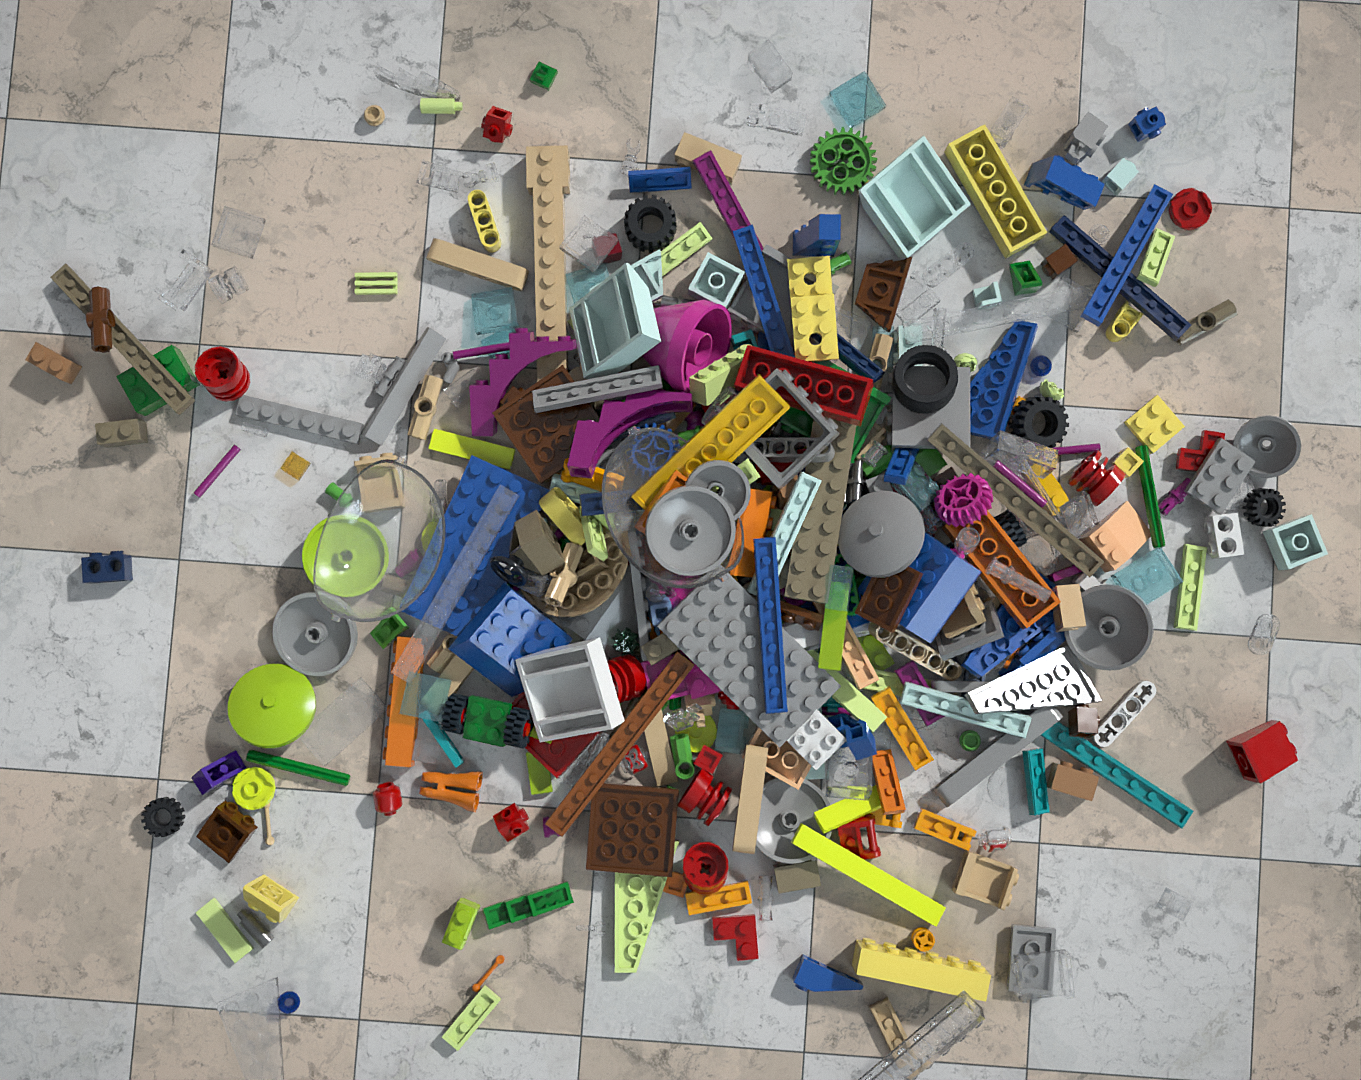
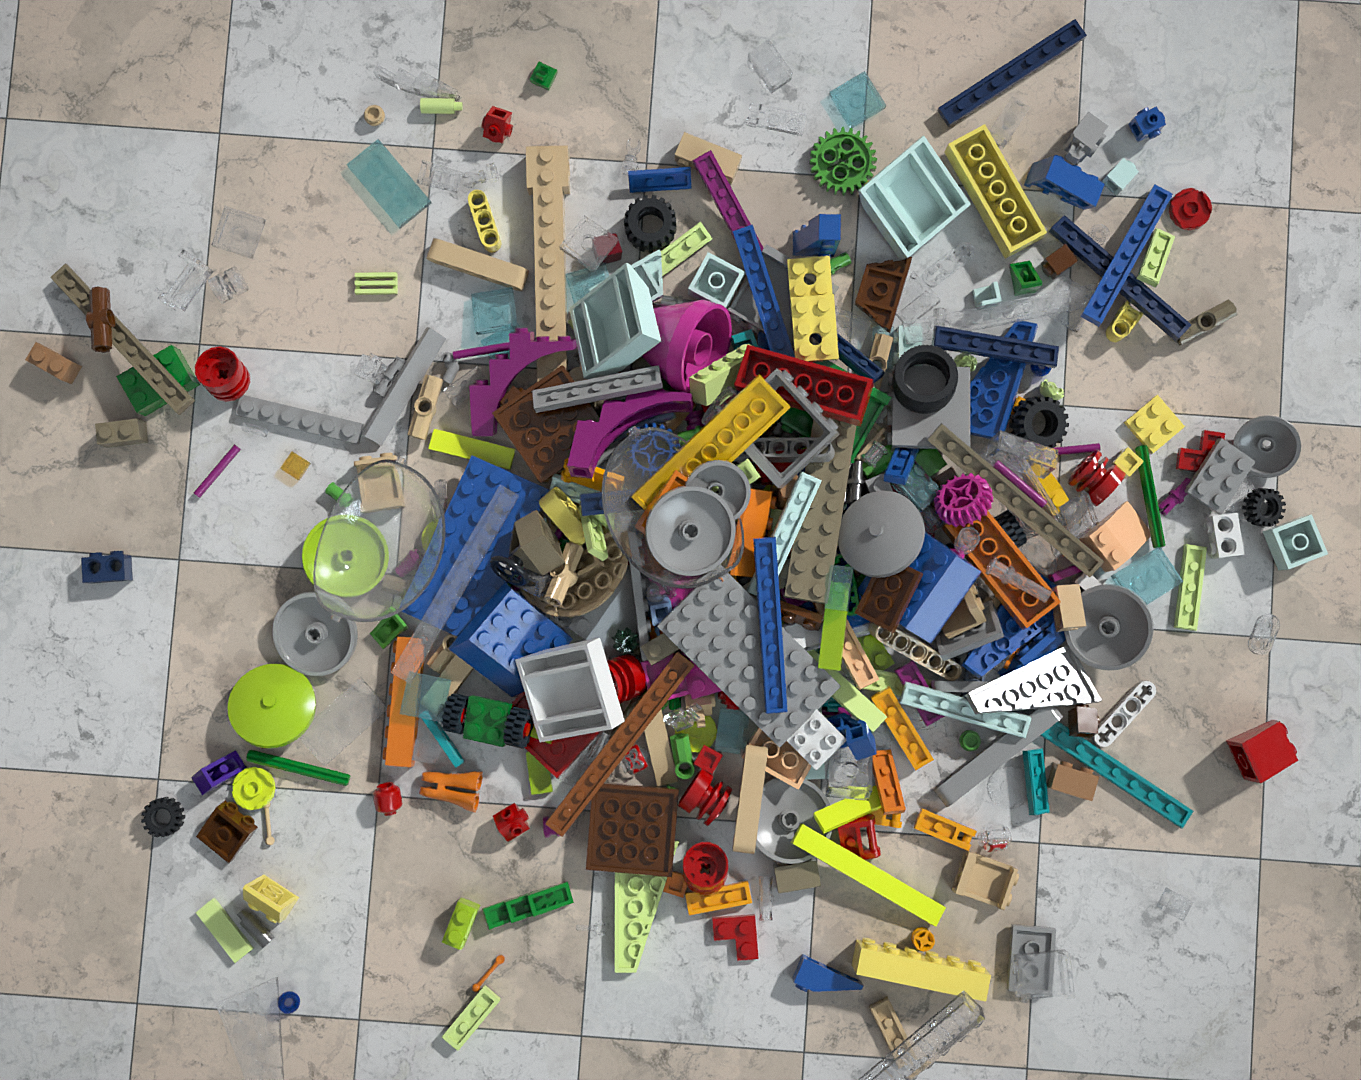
(389, 183): none -> clear light blue tile
(995, 346): none -> dark blue tile
(1011, 72): none -> dark blue plate

